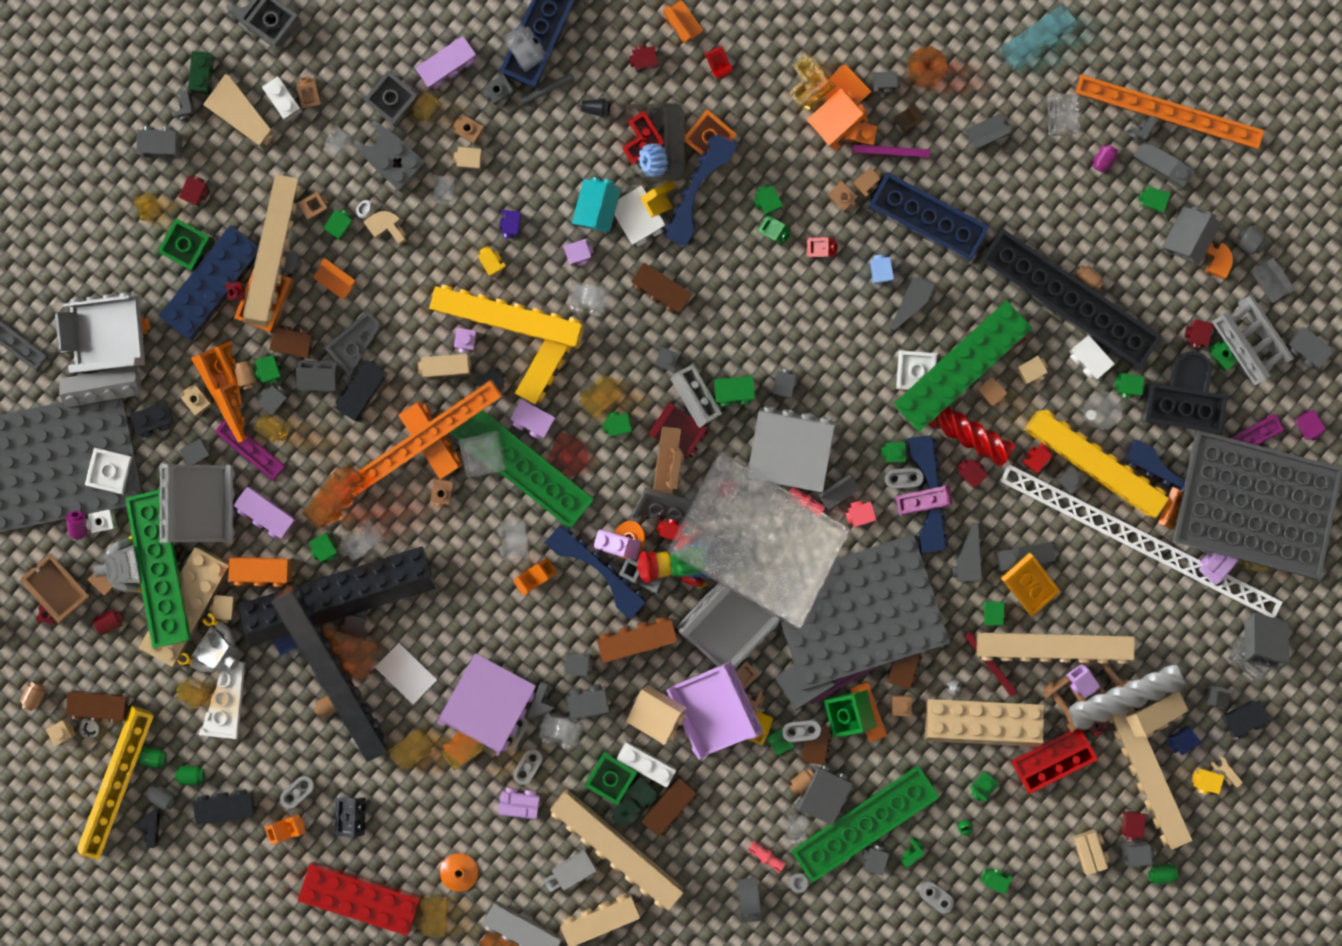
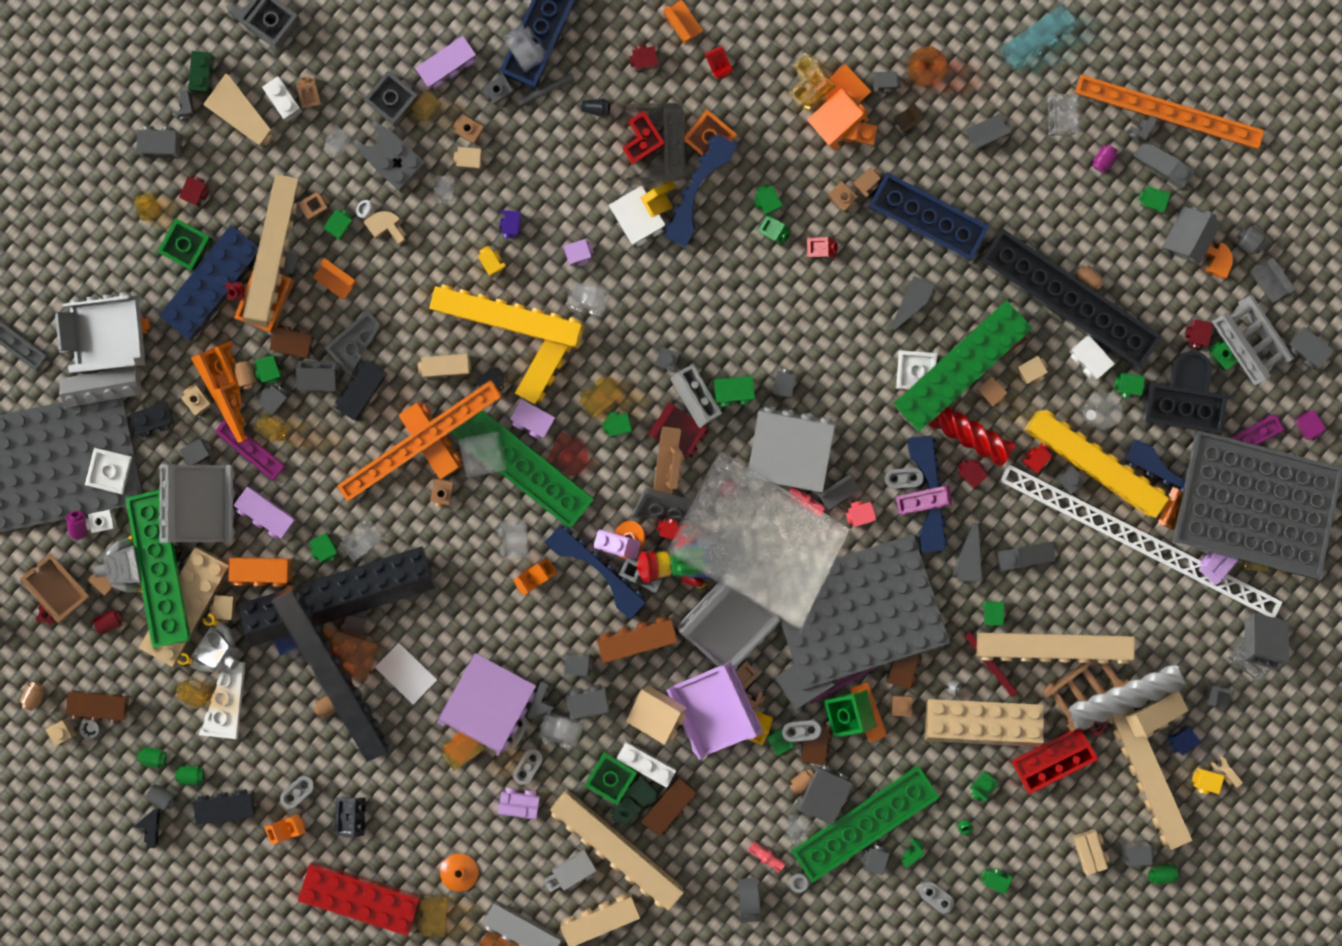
(115, 782): yellow brick -> none
(334, 497): clear orange brick -> none
(411, 748): clear yellow brick -> none
(465, 340): lavender brick -> none
(596, 204): teal brick -> none
(653, 160): light blue gear -> none
(660, 289): reddish brown brick -> none
(881, 269): light blue brick -> none
(890, 151): magenta tile -> none
(894, 452): green brick -> none
(1030, 584): light orange plate -> none
(1082, 681): lavender brick -> none
(1133, 825): dark red brick -> none
(1245, 718): black brick -> none

